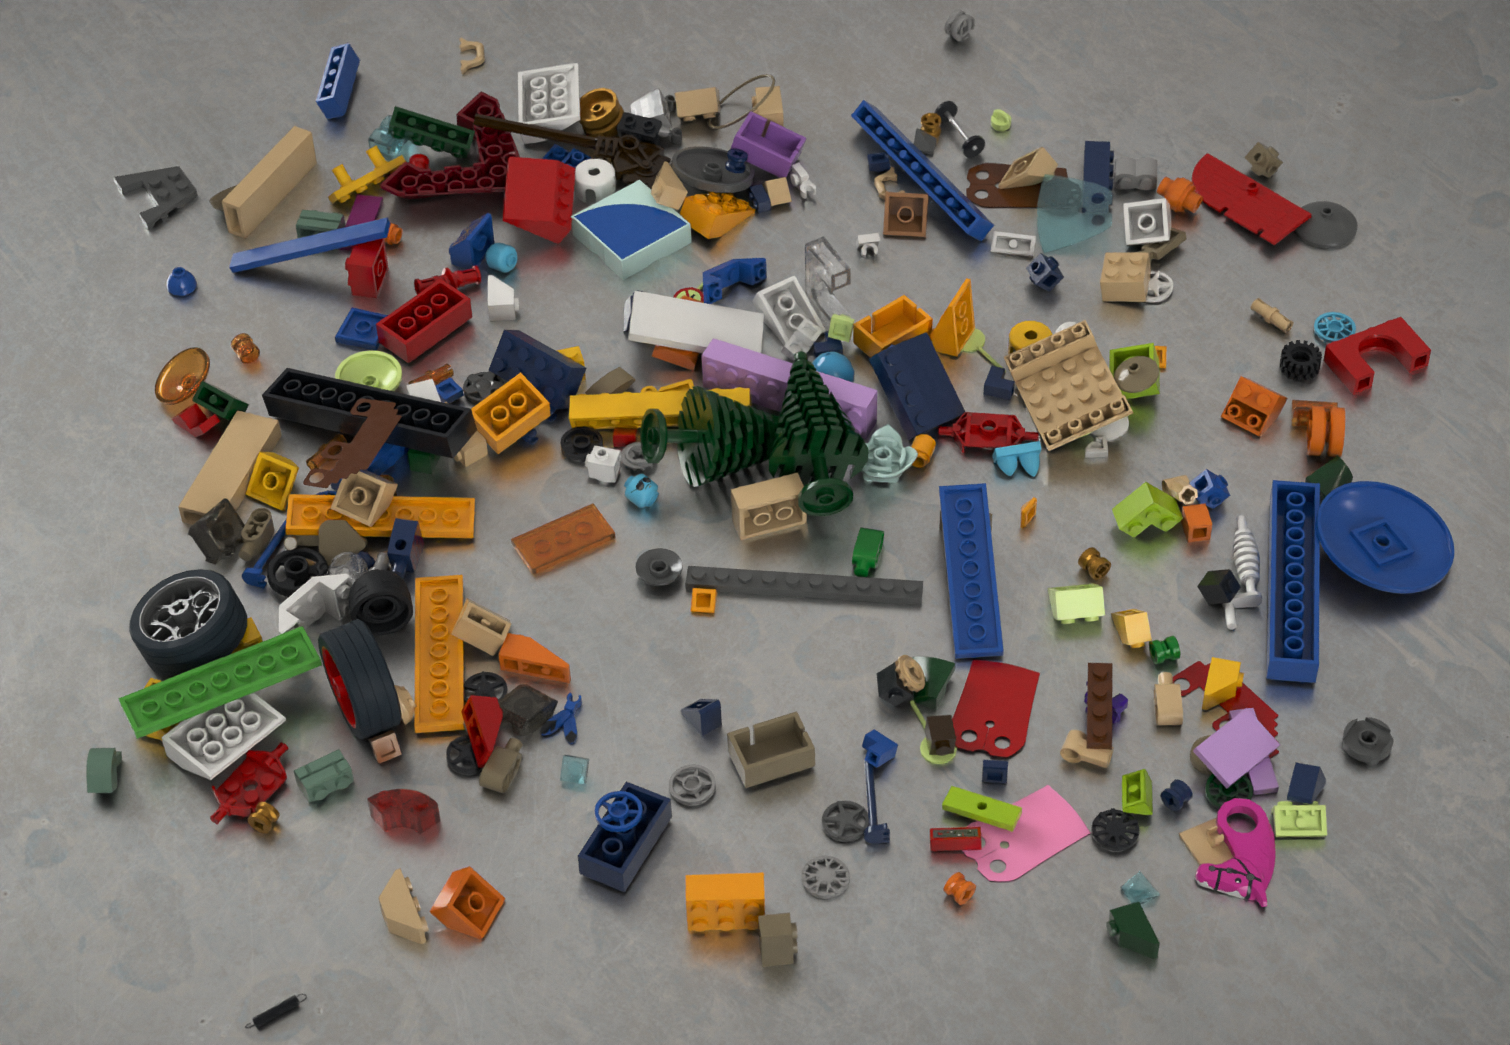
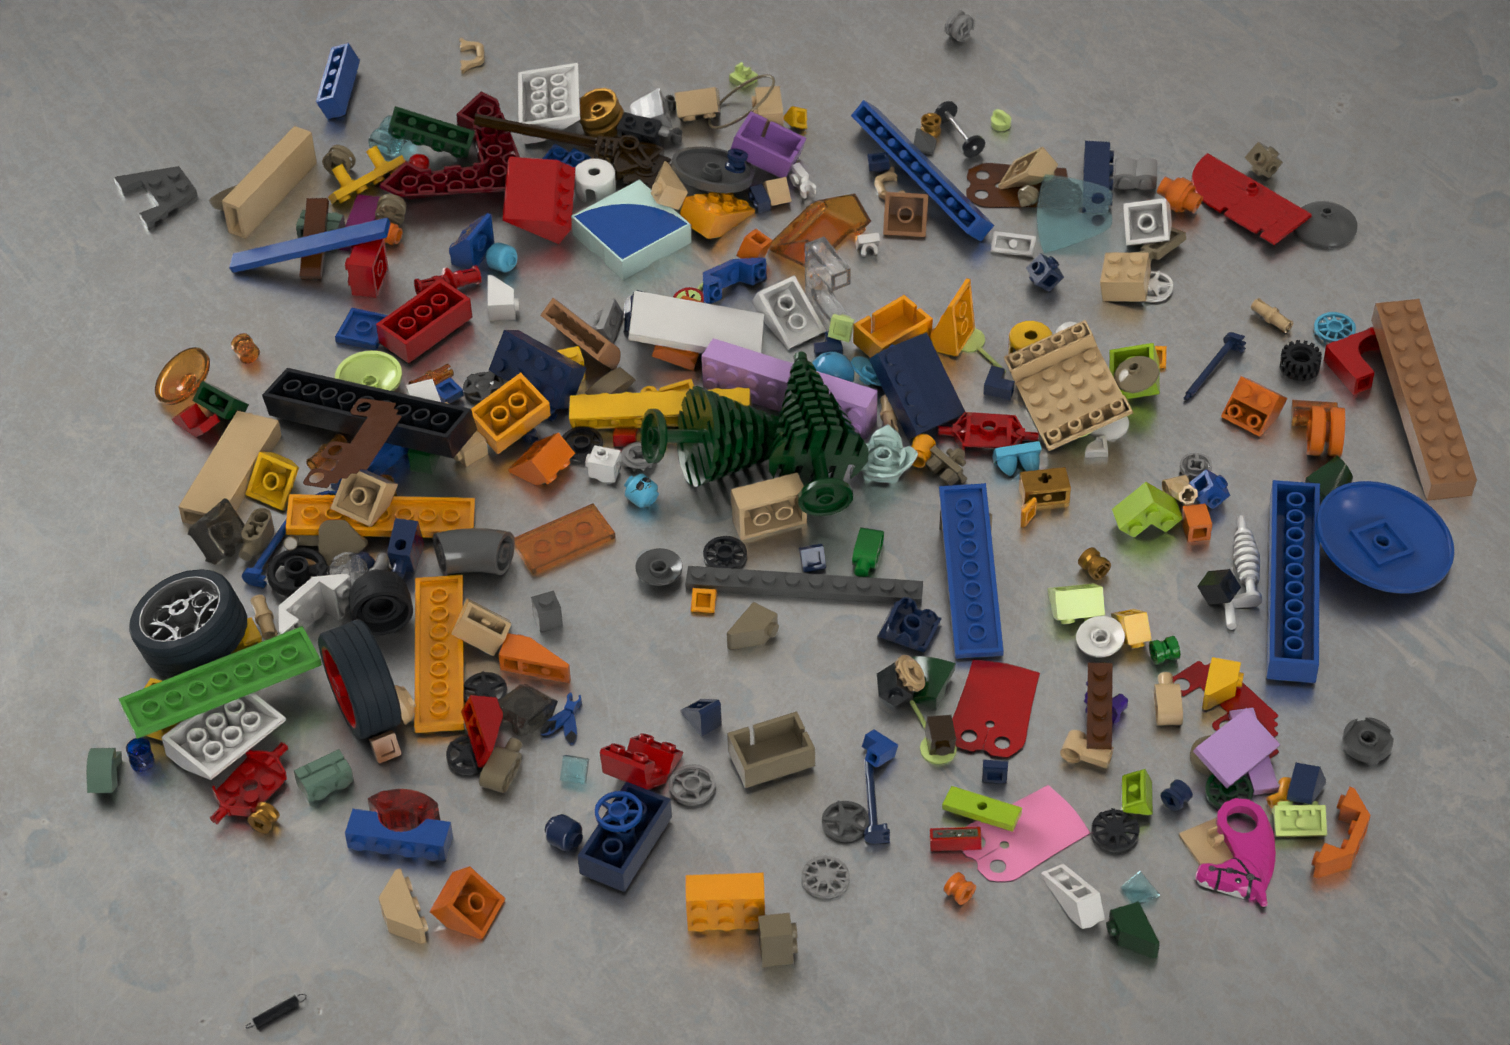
(140, 754): none -> clear blue wheel
(181, 282): blue brick -> none
(263, 617): none -> tan pin
(315, 222): none -> reddish brown tile
(338, 156): none -> dark tan wheel
(391, 207): none -> dark tan wheel
(427, 841): none -> blue arch
(474, 550): none -> dark grey brick
(543, 460): none -> orange slope
(547, 611): none -> dark grey brick
(563, 832): none -> dark blue head
(582, 333): none -> medium nougat brick
(609, 319): none -> light grey tile
(644, 762): none -> red slope
(725, 552): none -> black wheel
(741, 75): none -> yellowish green tile
(753, 628): none -> dark tan slope
(754, 245): none -> orange brick
(796, 117): none -> yellow slope
(802, 339): white slope -> none
(812, 557): none -> tile
(826, 217): none -> clear orange windscreen
(865, 370): none -> medium azure dish
(887, 413): none -> tan pin
(909, 625): none -> dark blue slope
(951, 464): none -> dark tan hips
(1027, 195): none -> dark tan plate
(1046, 485): none -> pearl gold brick
(1075, 896): none -> white slope
(1099, 629): none -> white dish
(1194, 464): none -> light grey wheel
(1231, 341): none -> dark blue piece
(1282, 793): none -> light orange arm
(1336, 859): none -> orange slope
(1423, 400): none -> medium nougat brick

